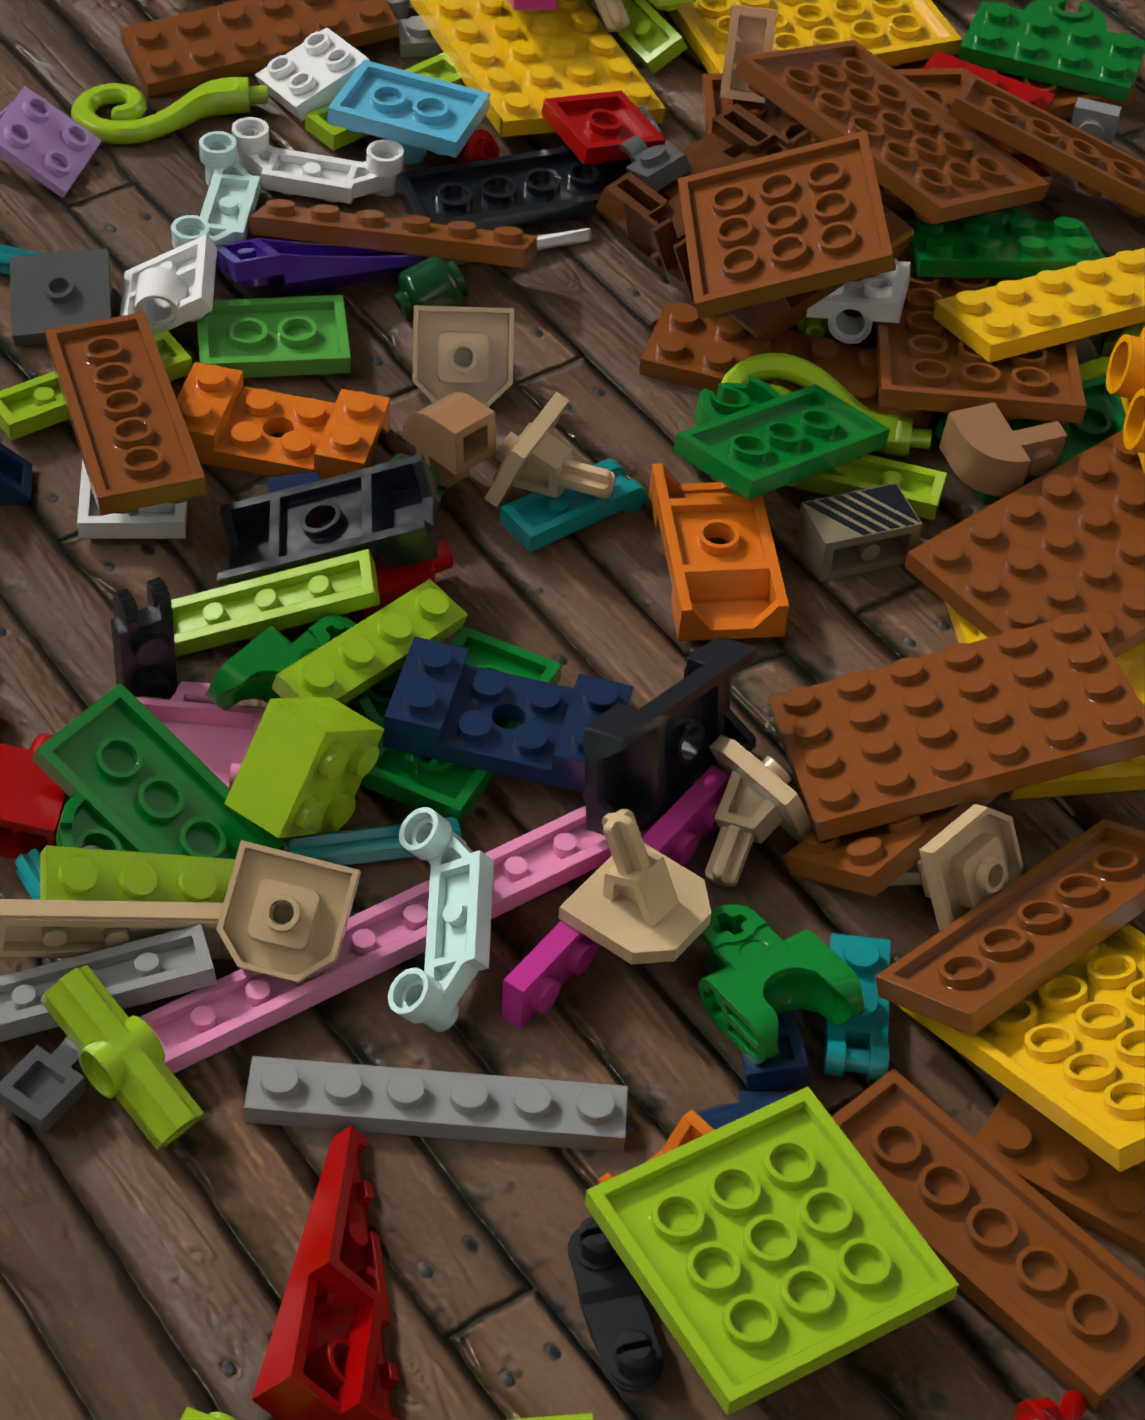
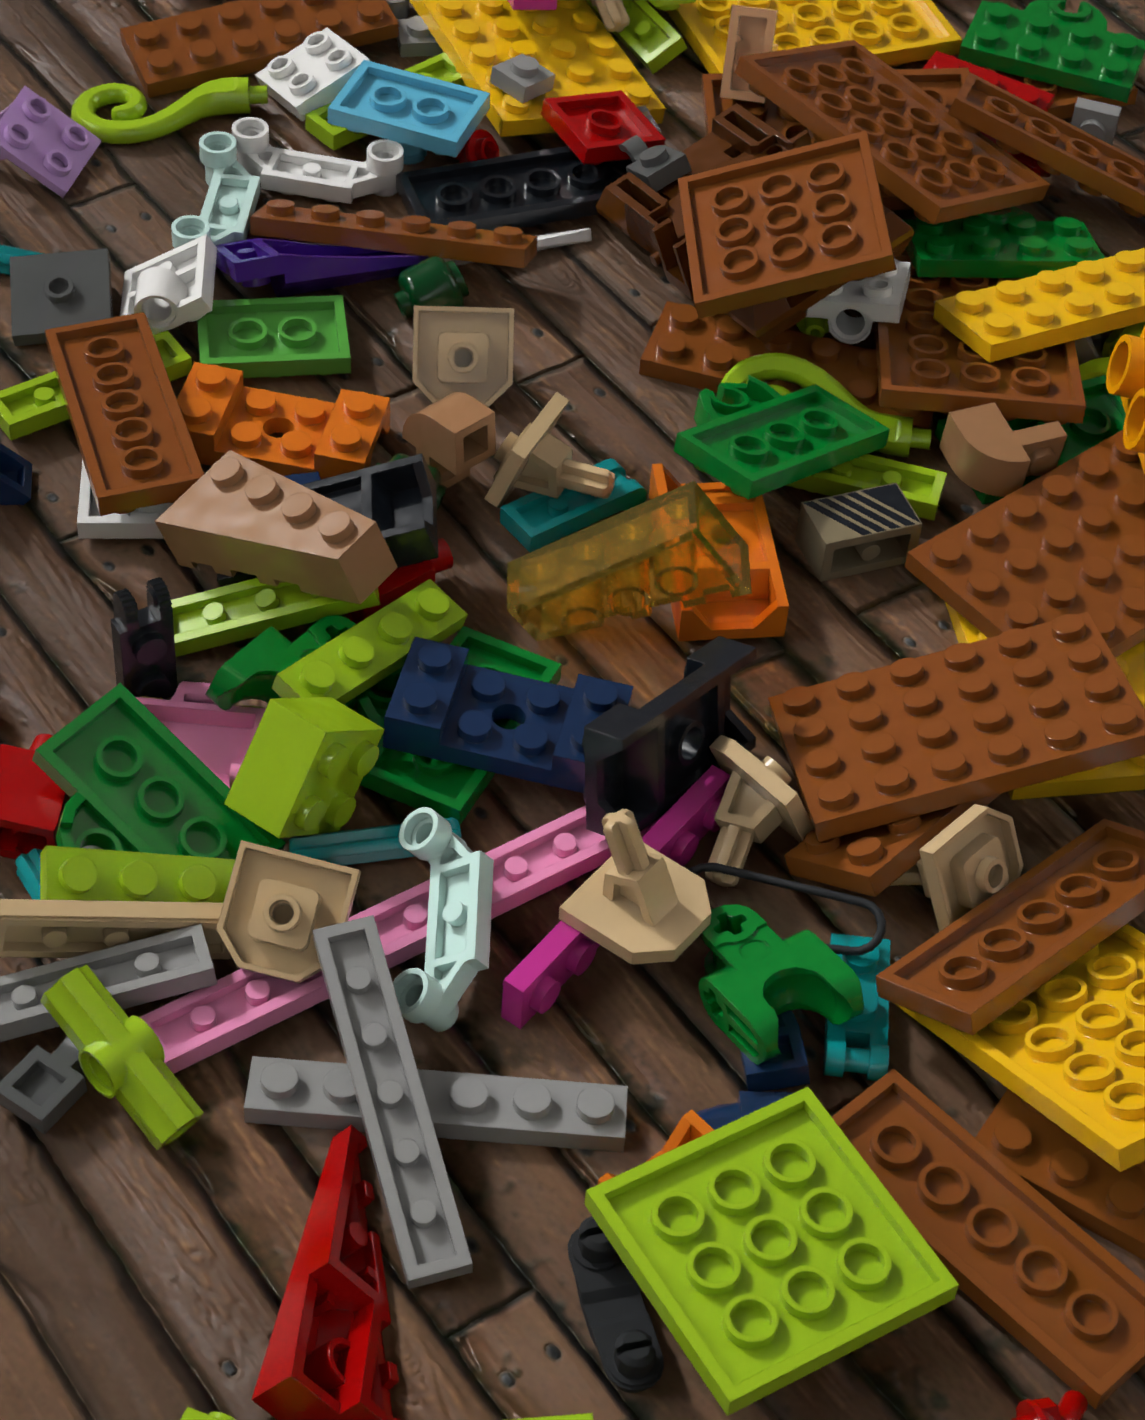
(277, 530): none -> medium nougat wedge
(392, 1103): none -> light grey plate
(522, 78): none -> light grey plate
(628, 564): none -> clear yellow wedge
(804, 888): none -> black piece

